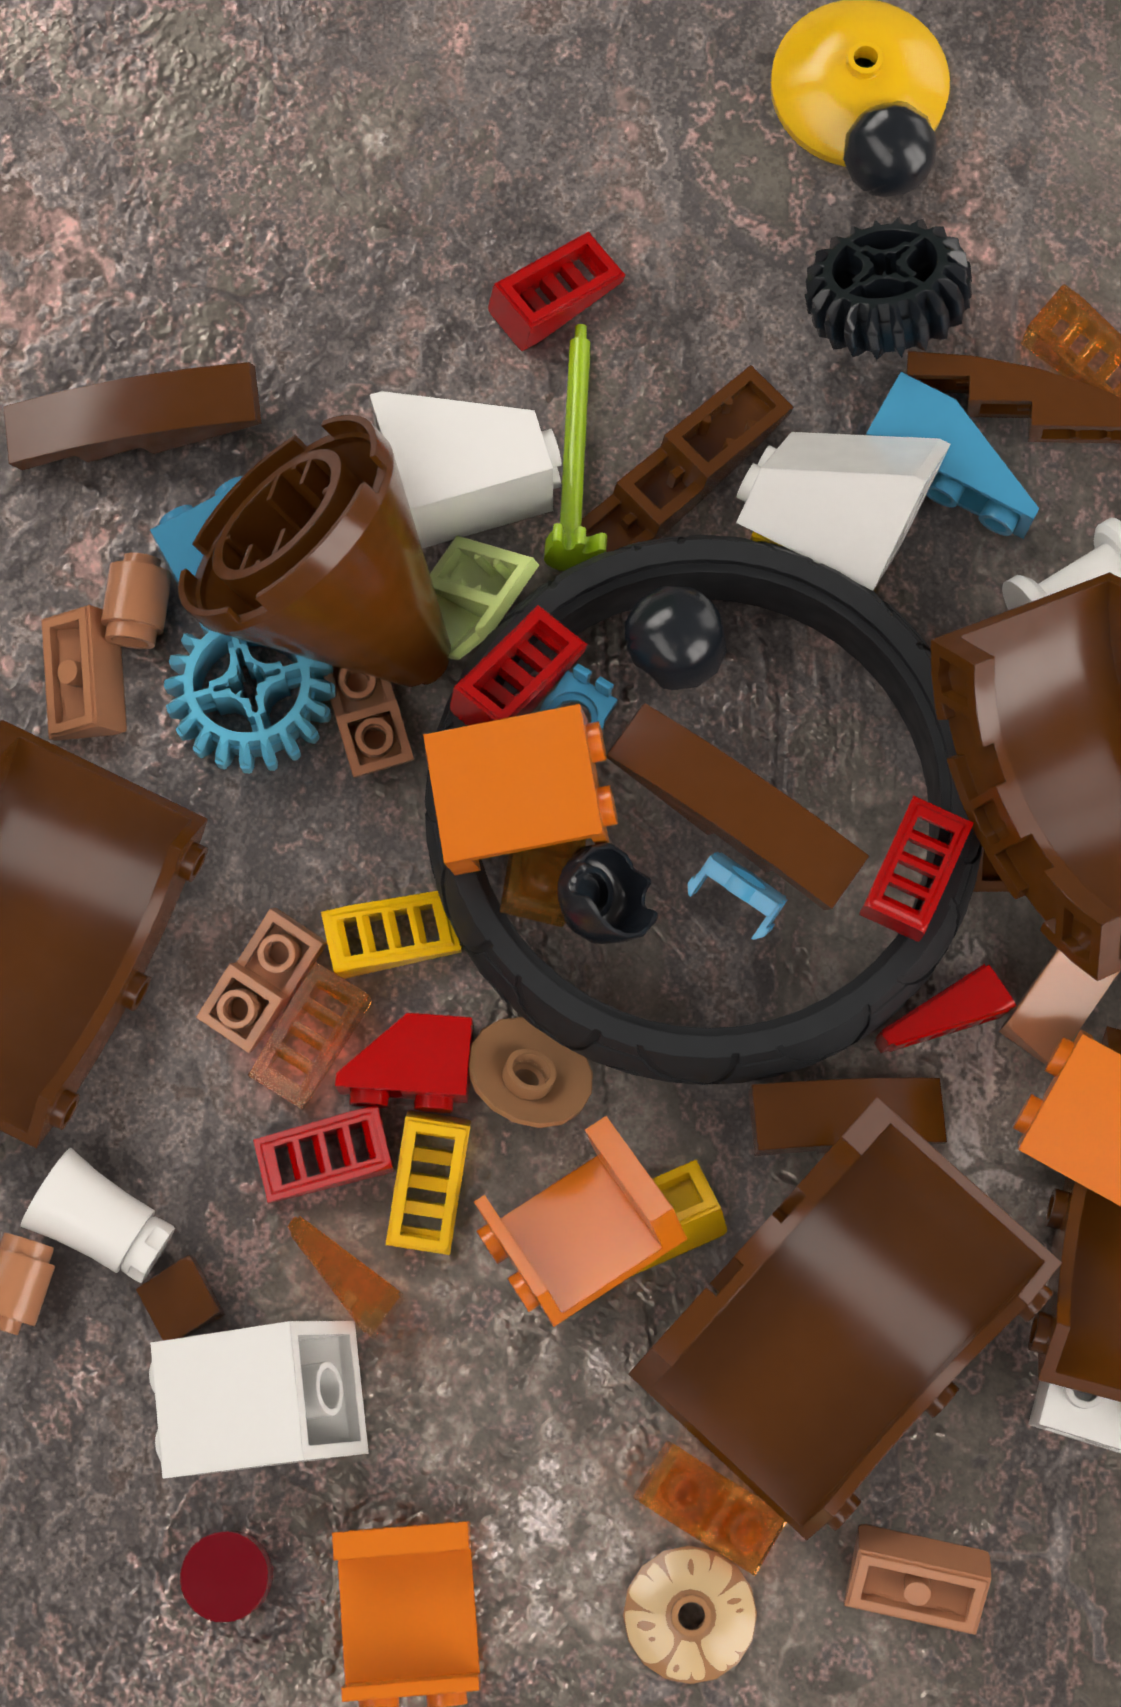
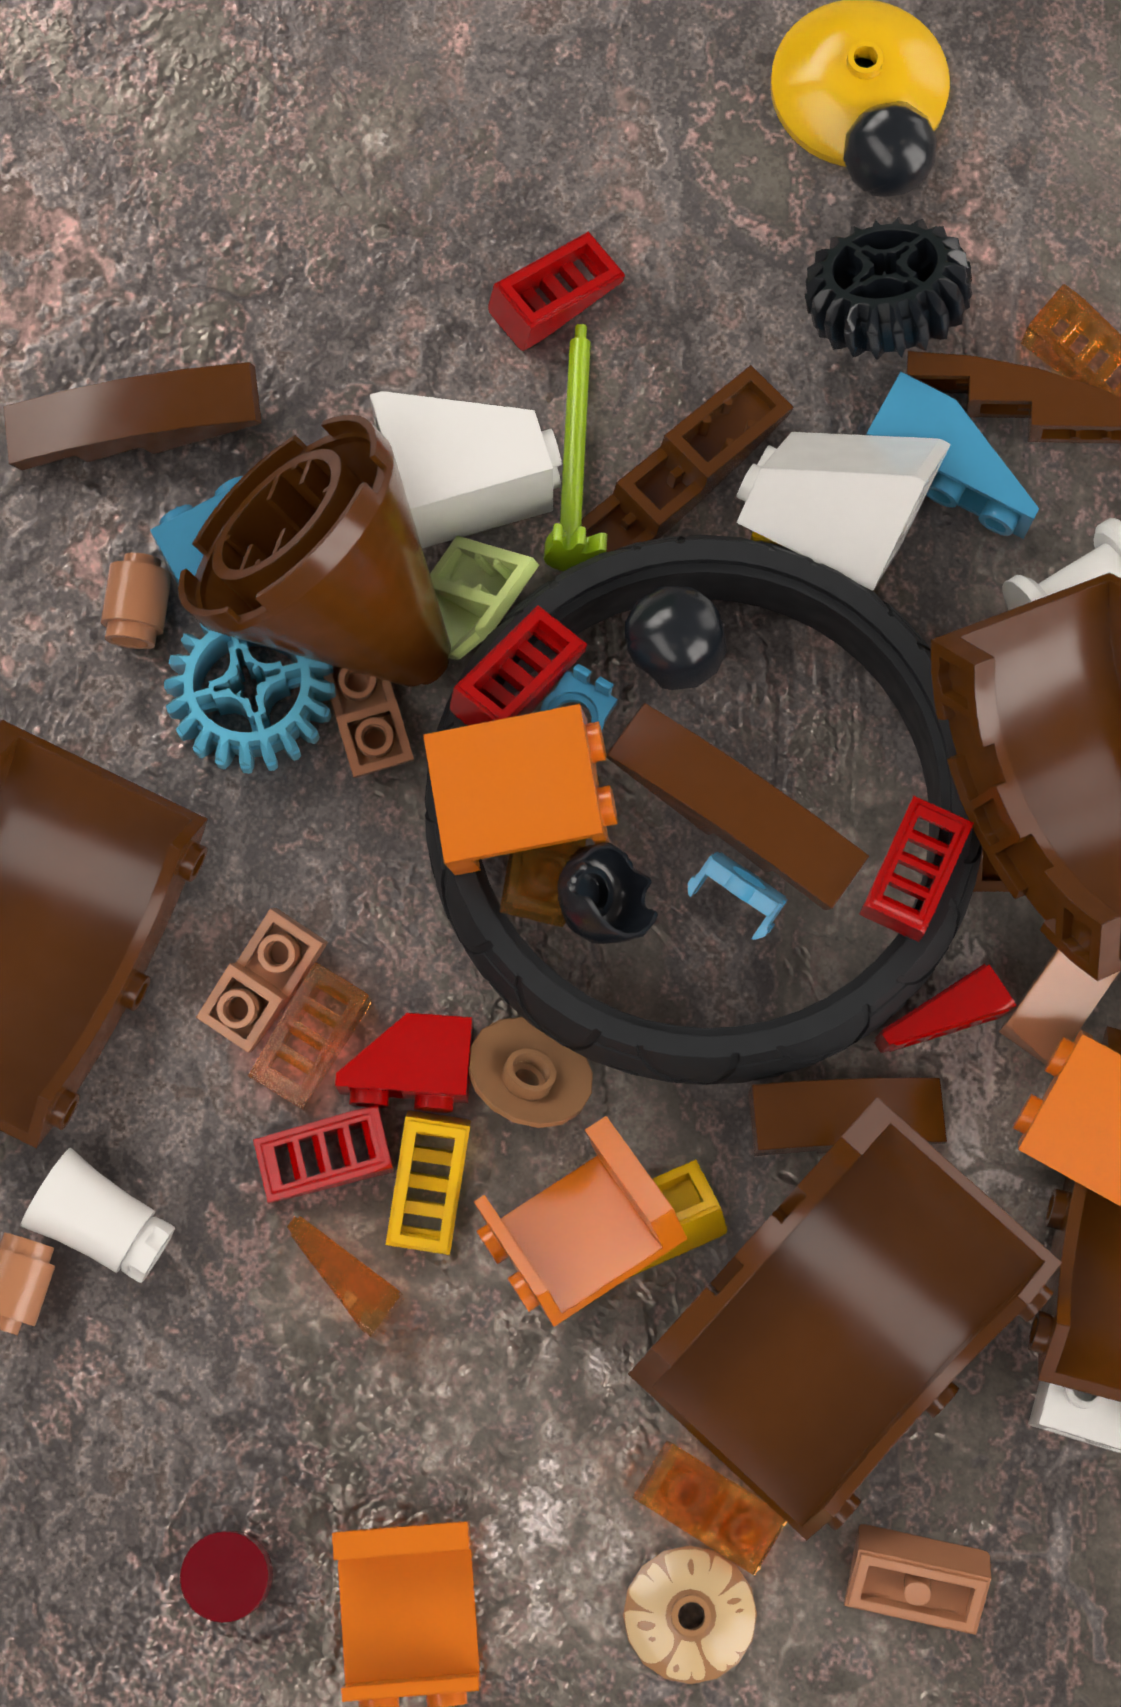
(82, 676): nougat slope -> none
(180, 1300): reddish brown slope -> none
(258, 1397): white slope -> none
(387, 910): yellow slope -> none

